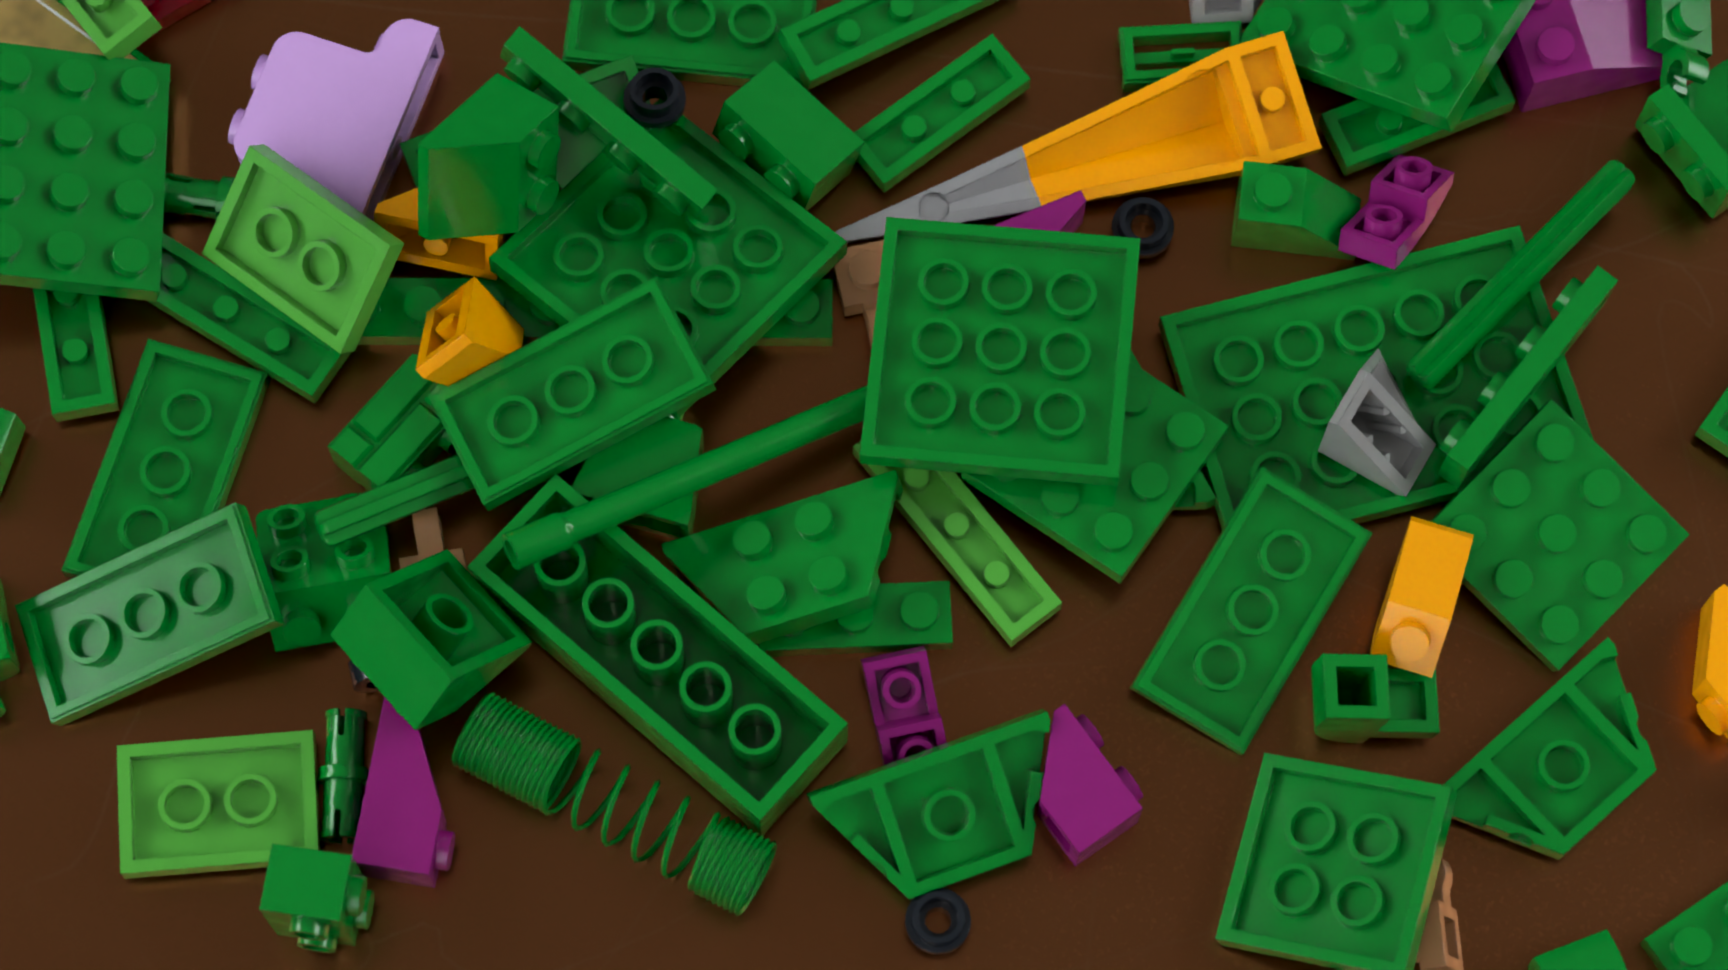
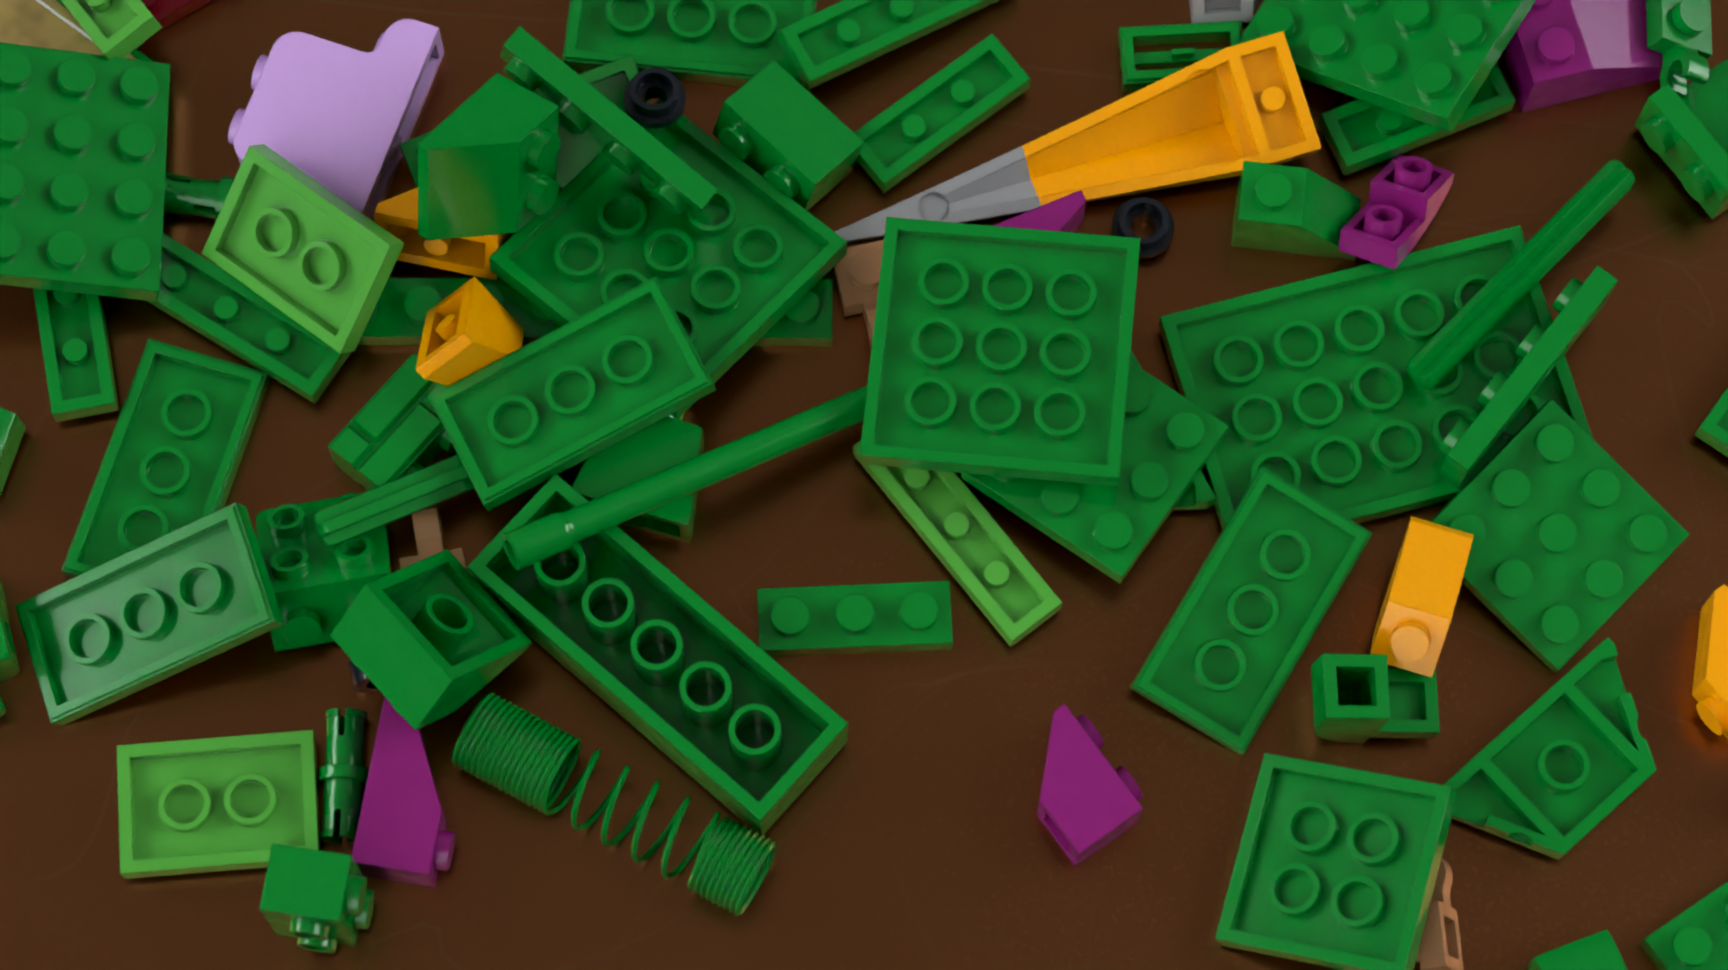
(795, 560): green wing -> none
(903, 703): magenta slope -> none
(938, 901): black plate -> none
(946, 807): green wing -> none
(1377, 431): light grey slope -> none

